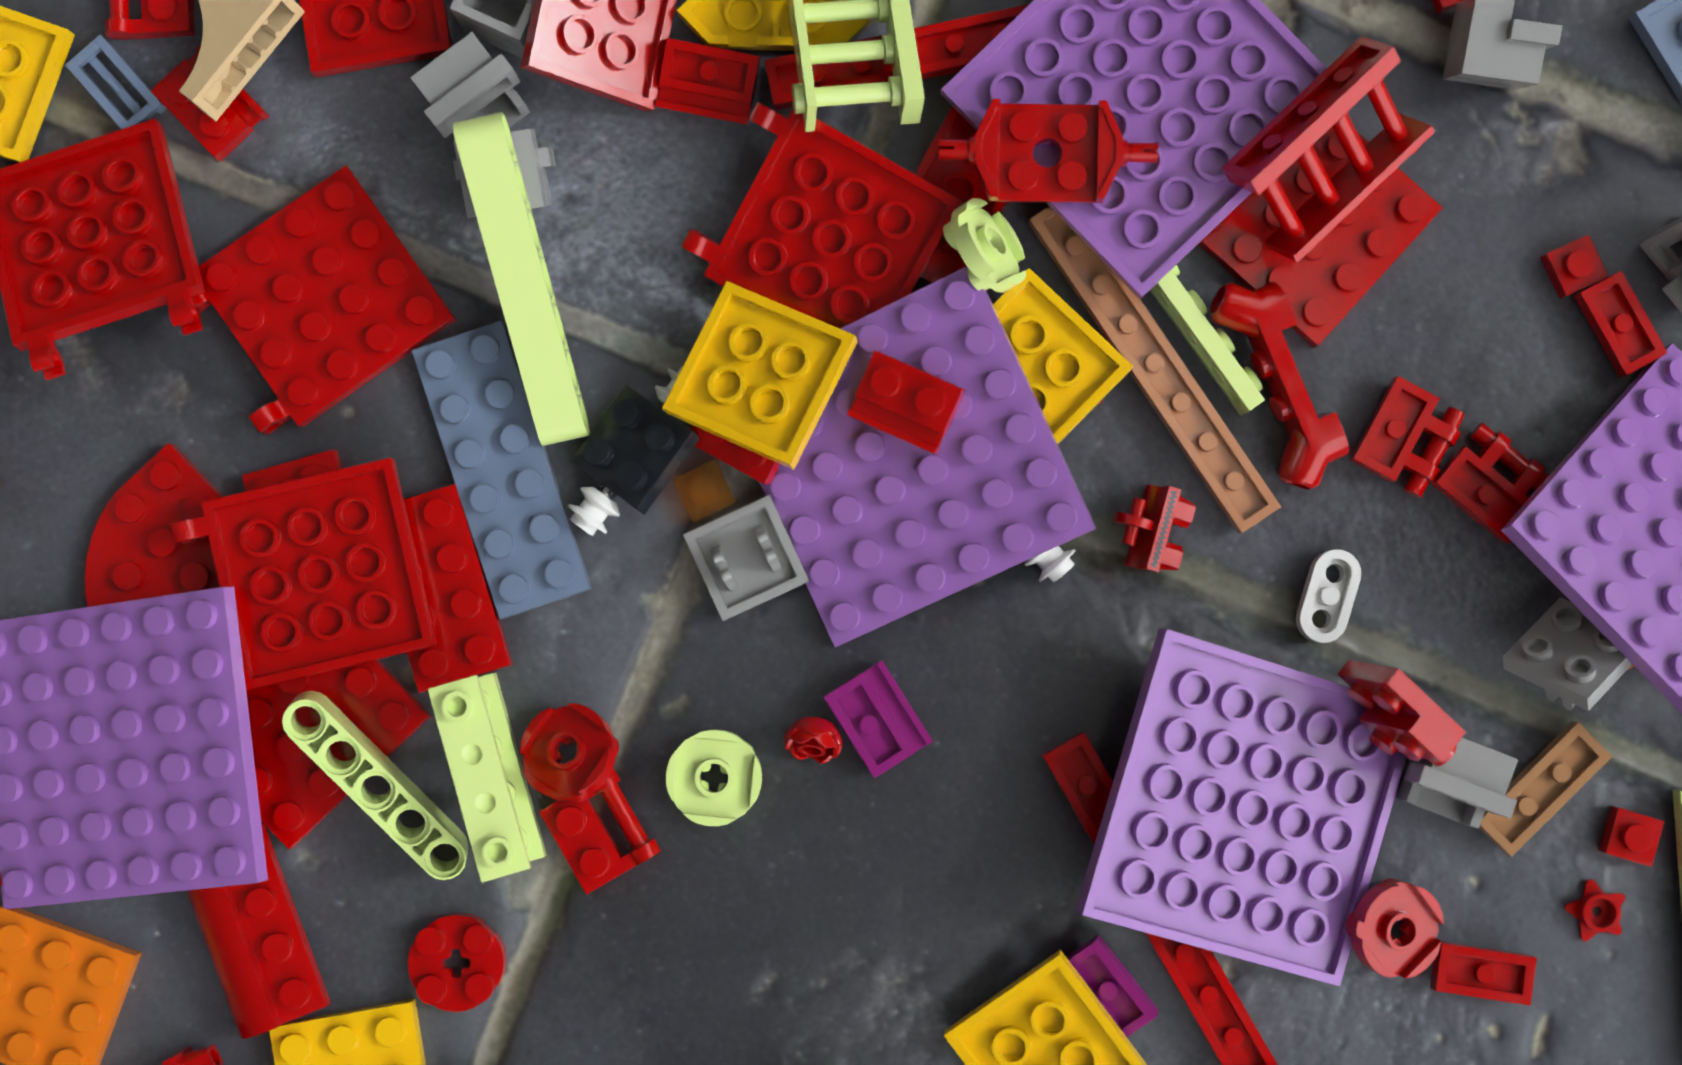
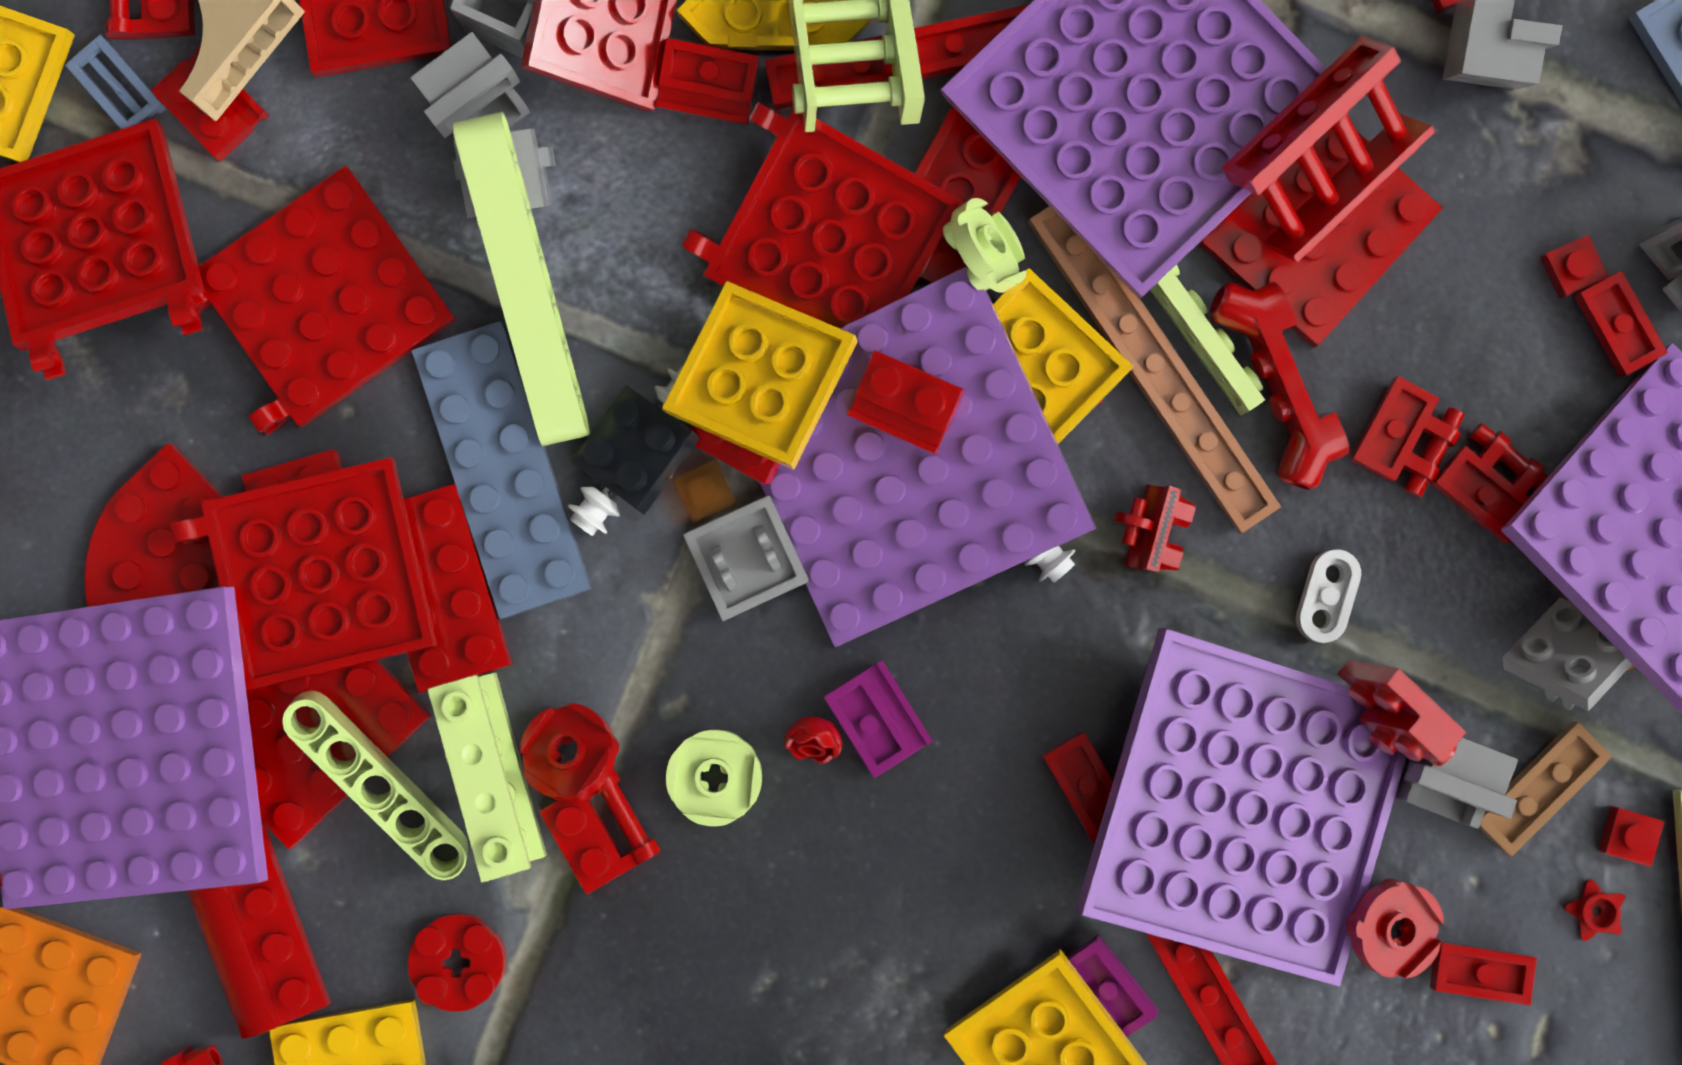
(1084, 135): red plate -> none

